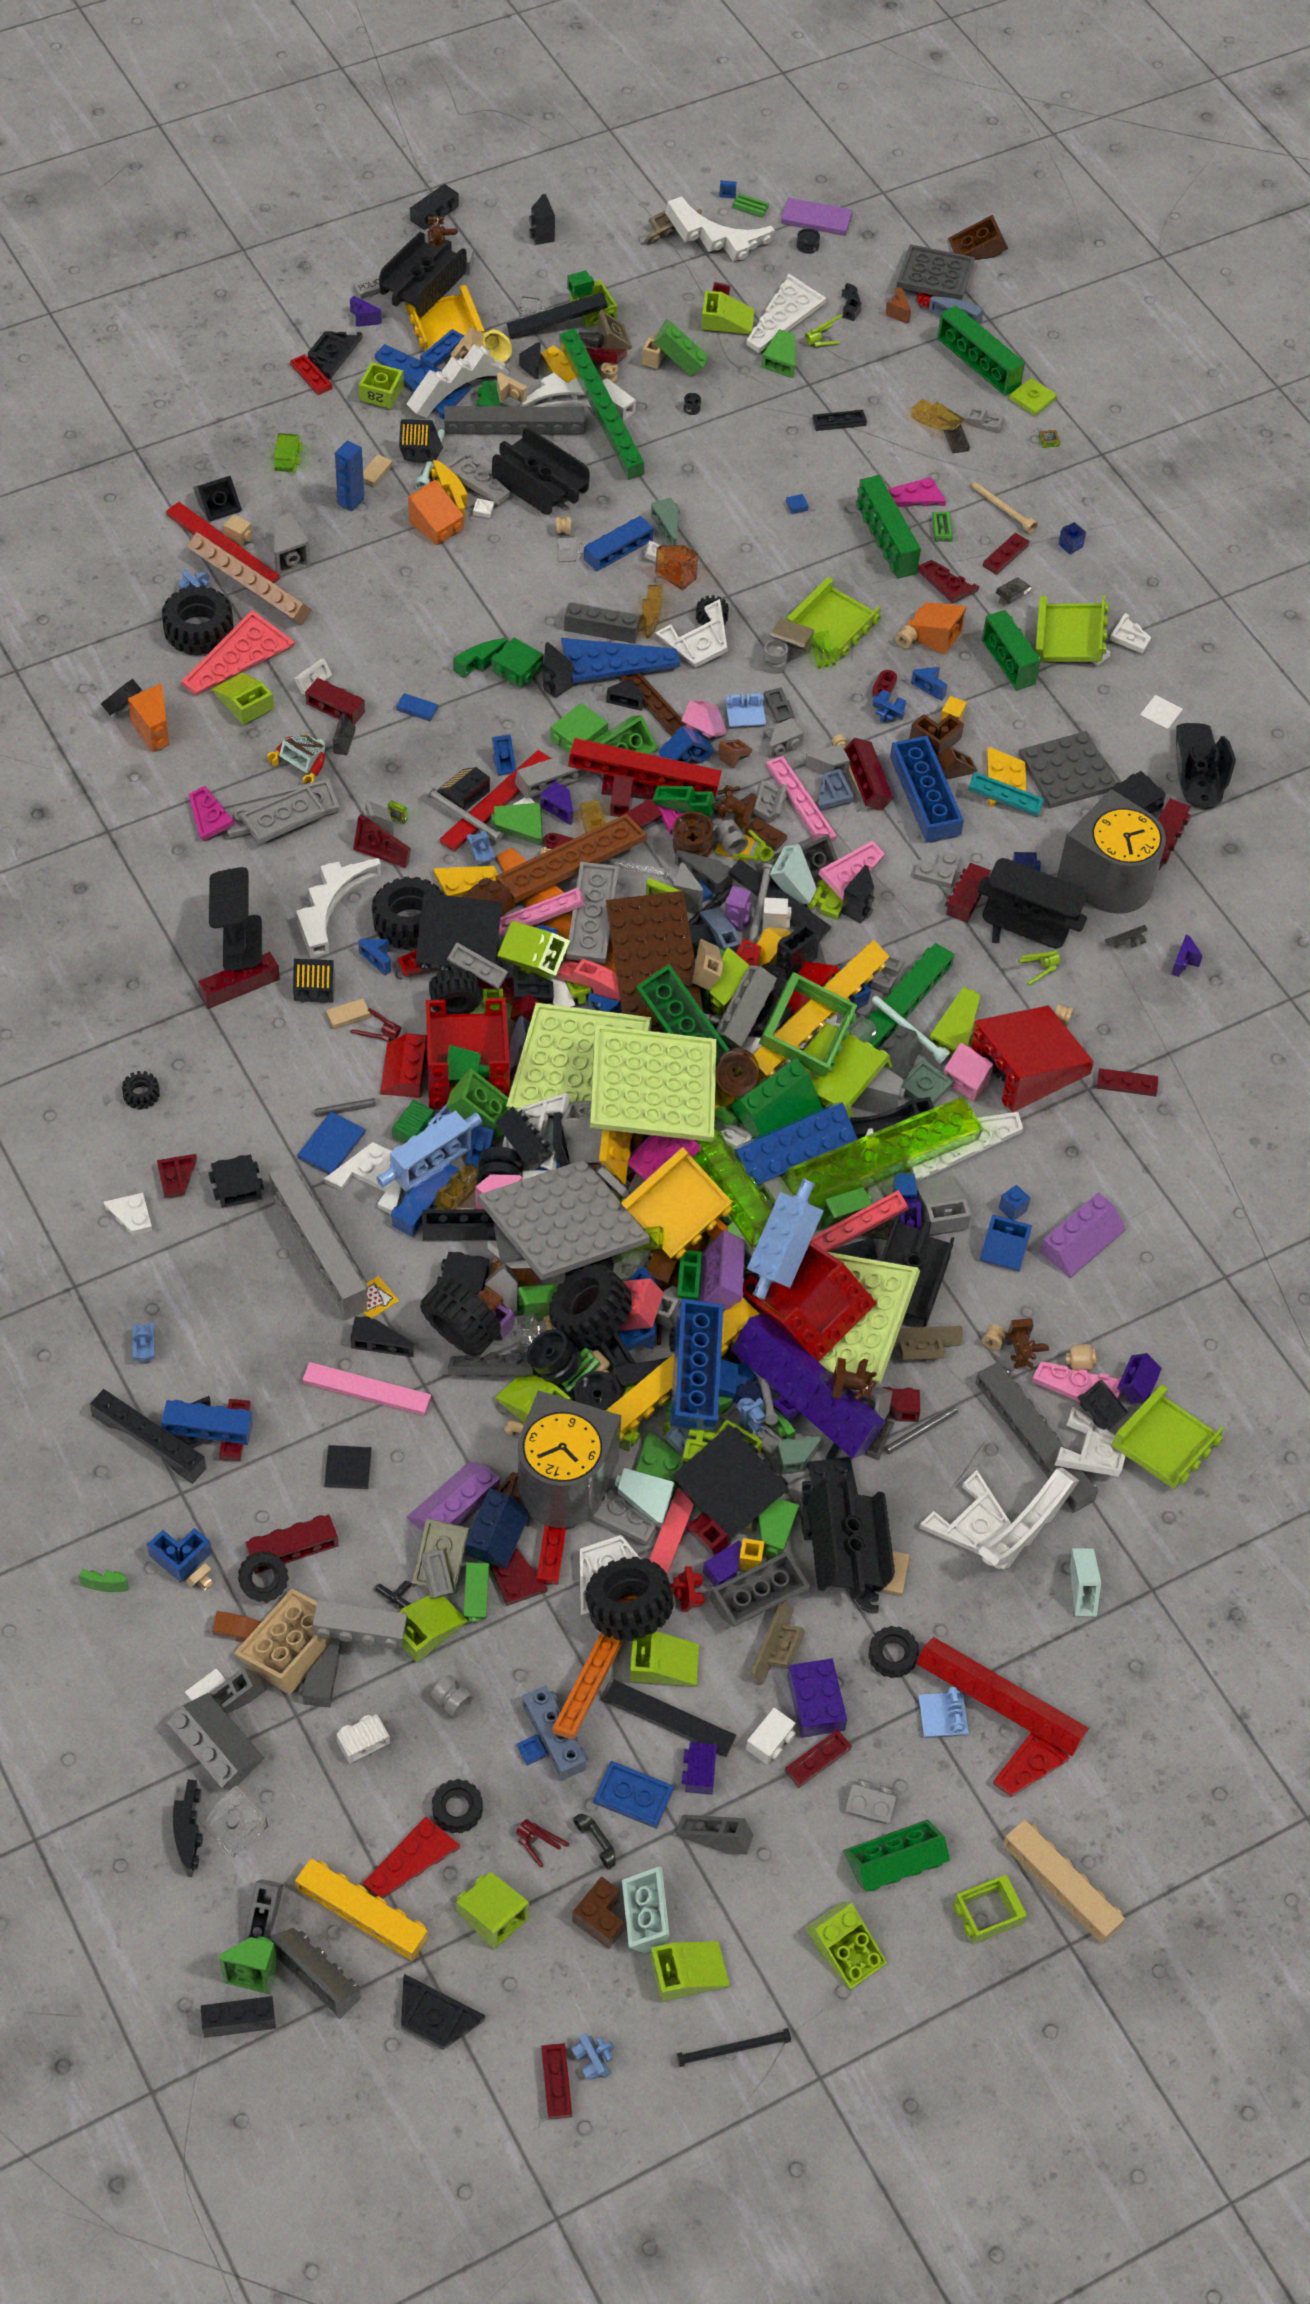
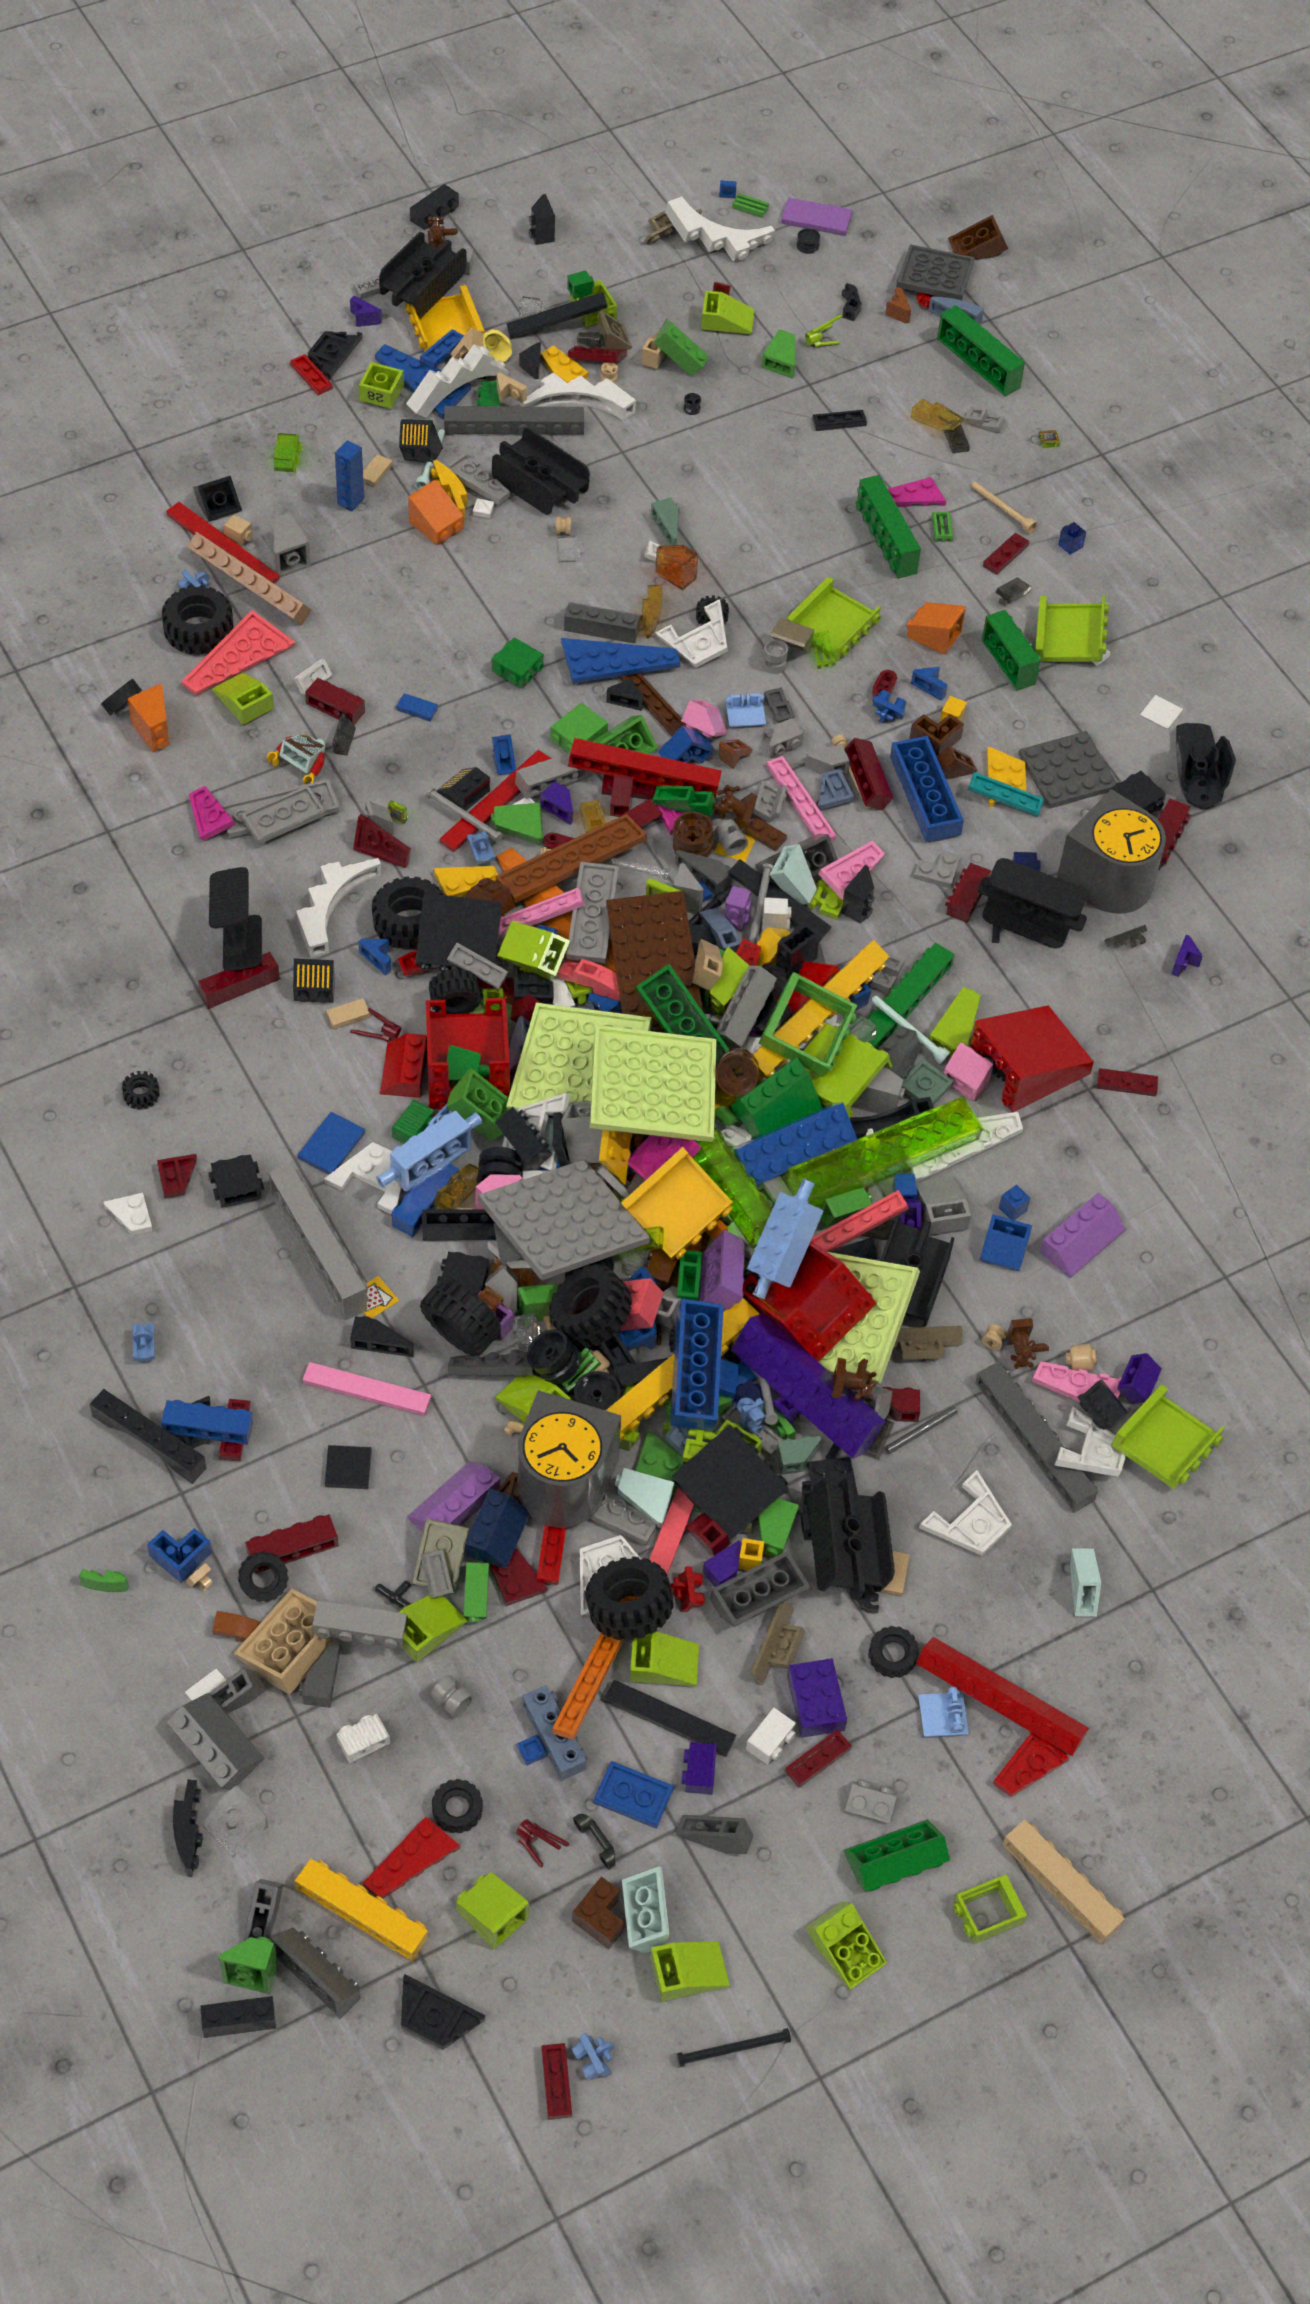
(345, 1107): flat silver bar -> none
(477, 657): green slope -> none
(481, 1139): blue slope -> none
(556, 672): black slope -> none
(602, 404): green brick -> none
(618, 543): blue brick -> none
(762, 851): lime plant -> none
(786, 310): white wing -> none
(797, 503): blue tile -> none
(906, 636): tan wheel -> none
(950, 586): dark red wing -> none
(1033, 396): lime plate -> none
(1043, 1508): white arch -> none
(1047, 959): lime plant -> none
(1064, 1013): tan wheel -> none
(1130, 635): white wing -> none

